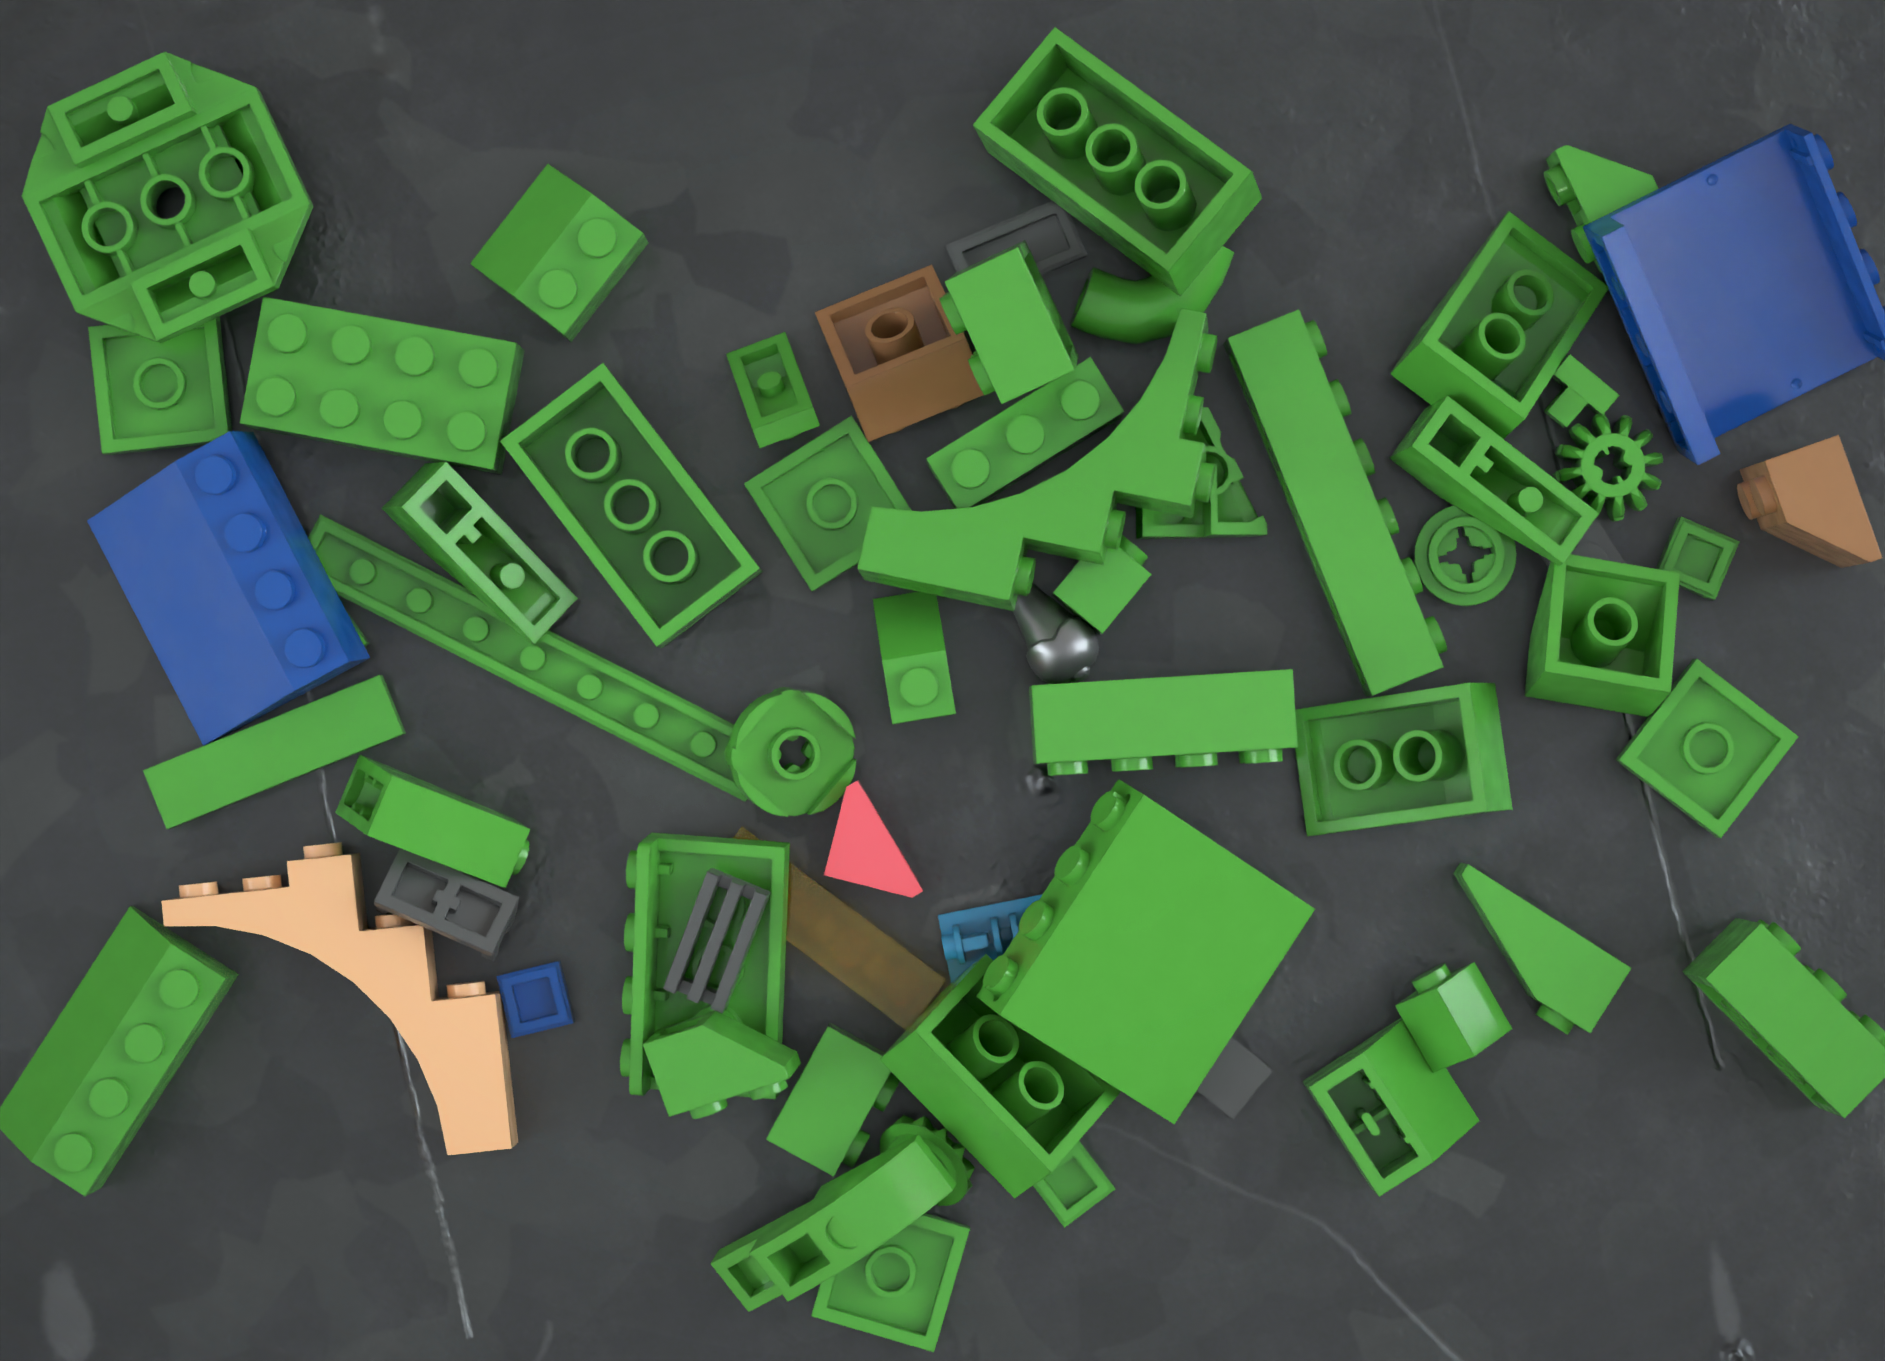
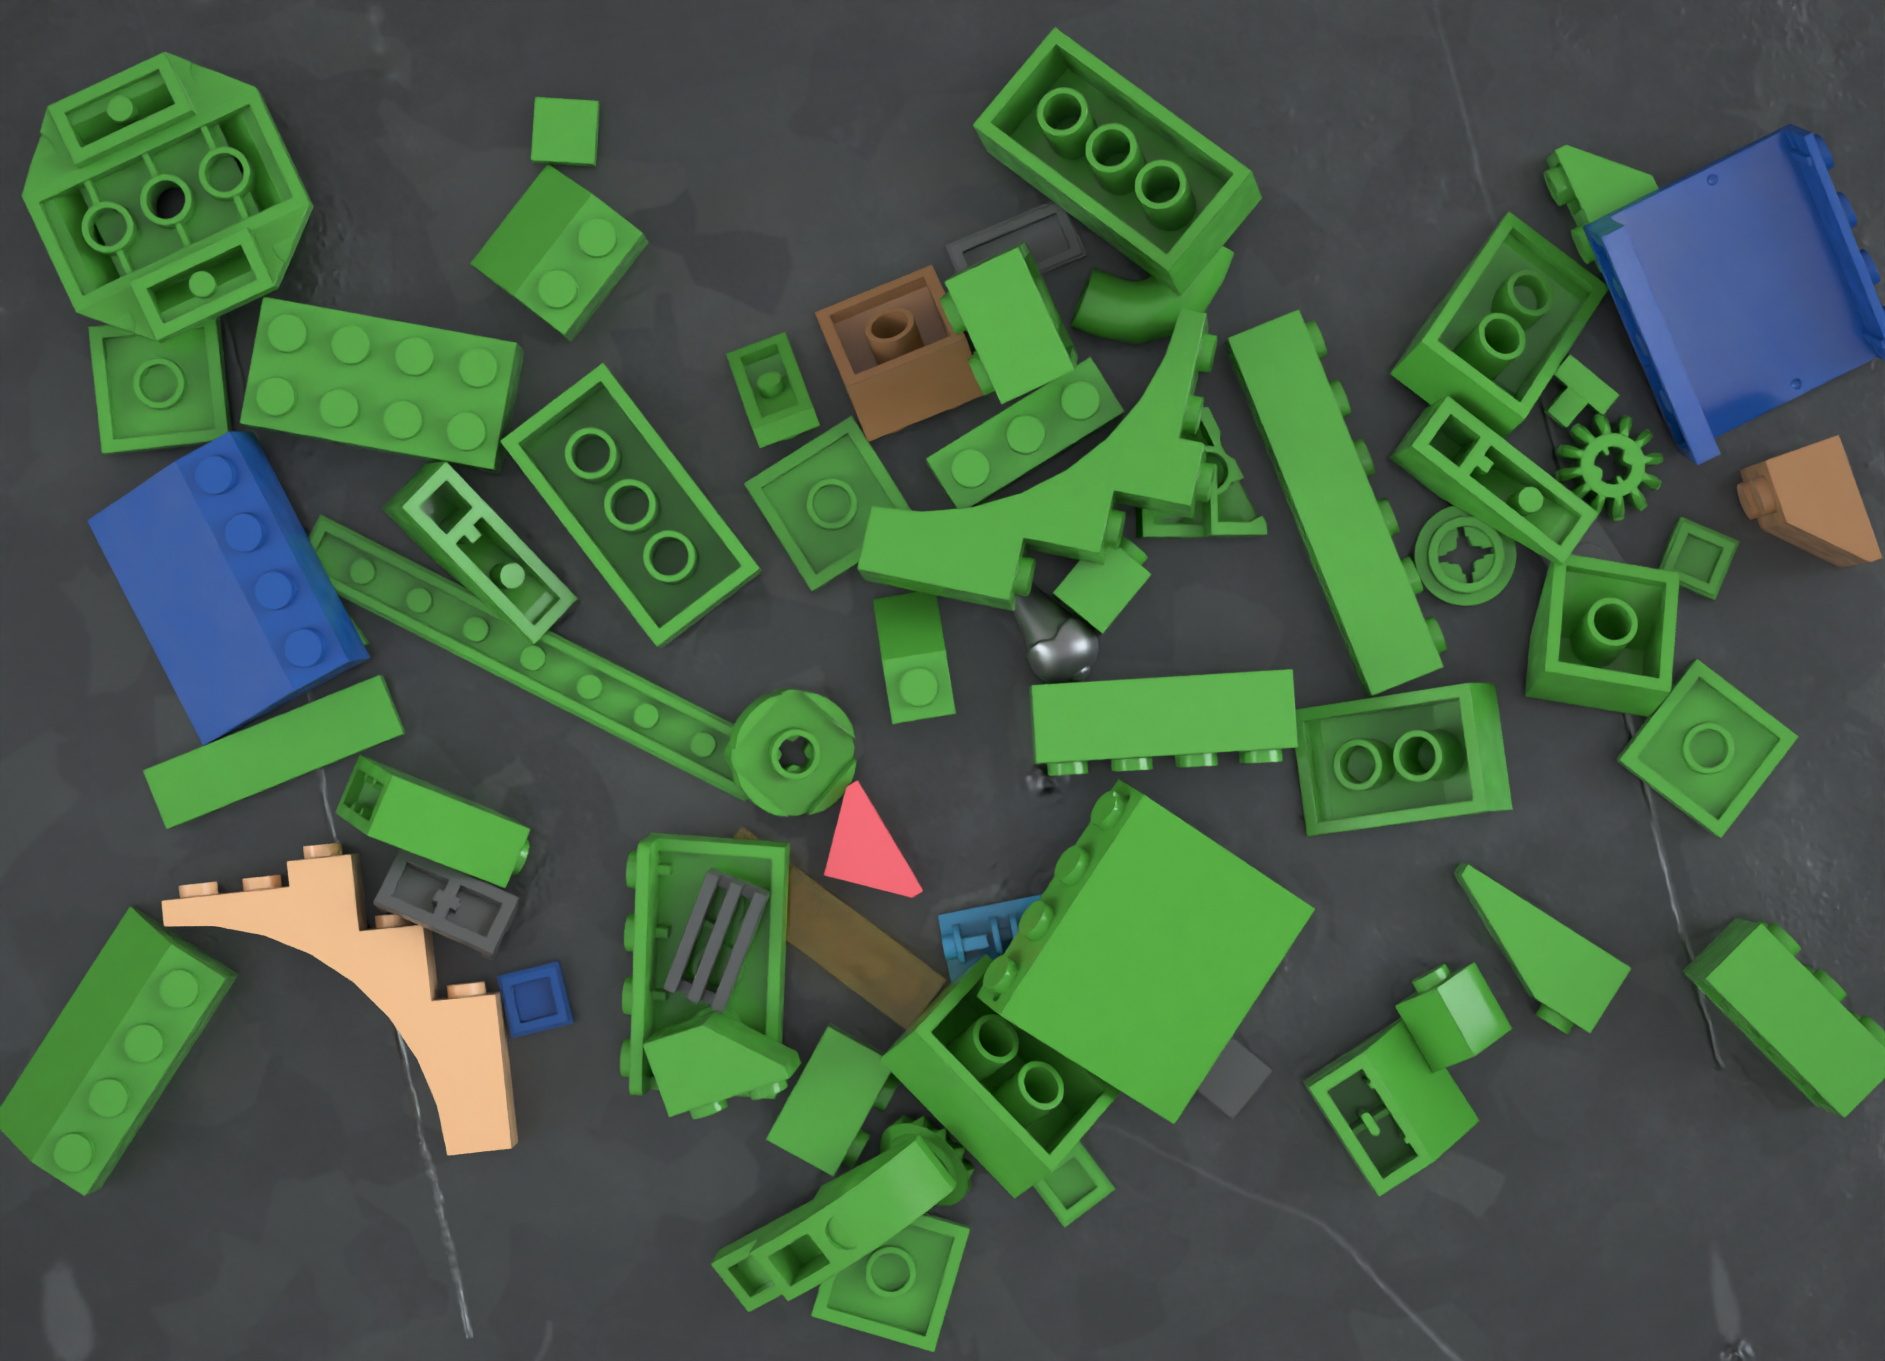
(565, 132): none -> bright green tile

